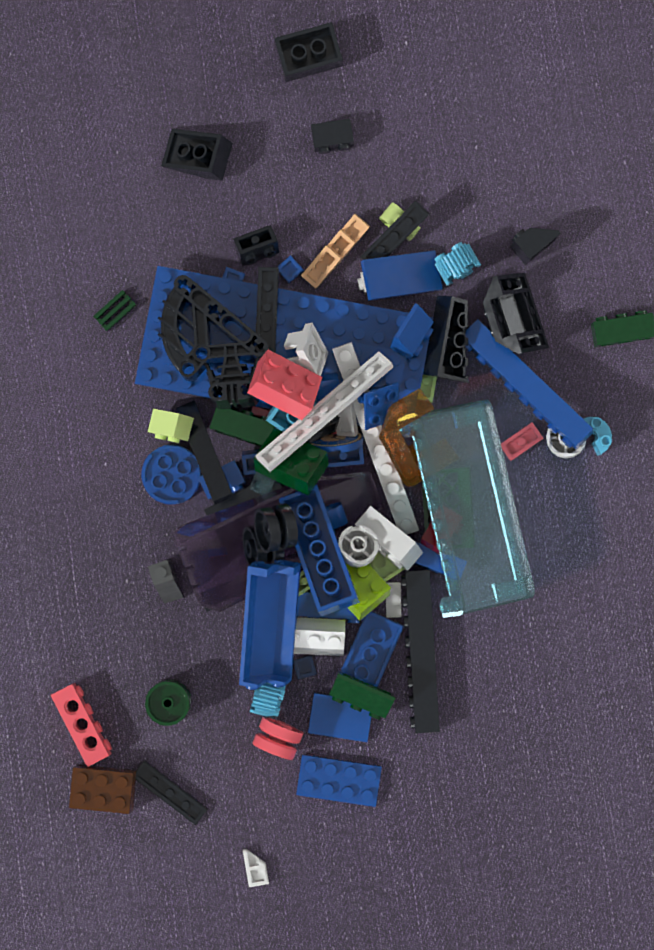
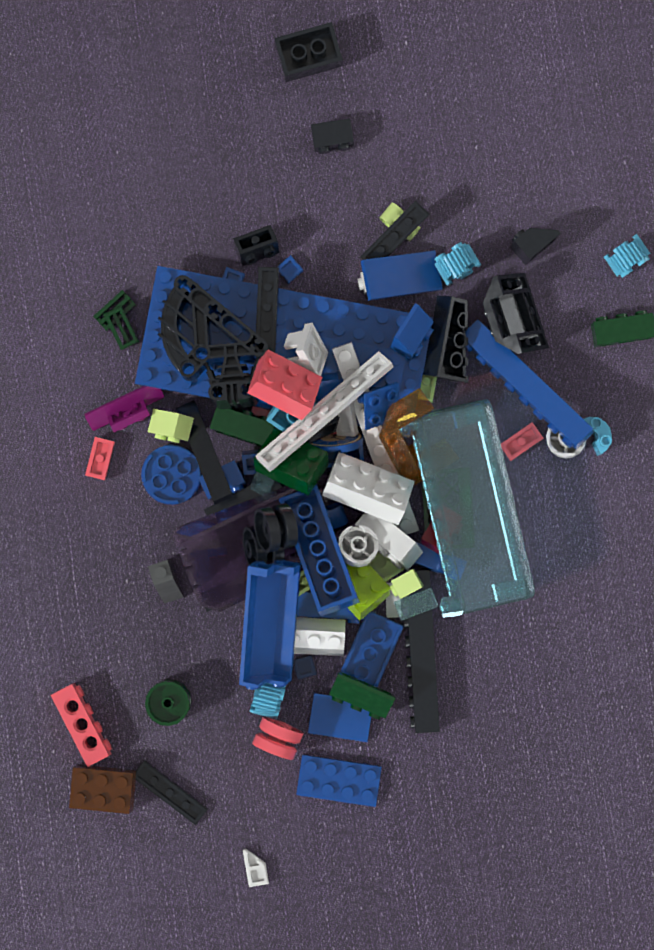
(100, 458): none -> coral plate
(113, 312): none -> dark green tile
(124, 410): none -> magenta bracket
(197, 153): black slope -> none
(335, 251): light nougat slope -> none
(368, 488): none -> white brick
(406, 584): none -> yellowish green brick
(416, 604): none -> clear light blue tile
(628, 255): none -> medium azure brick

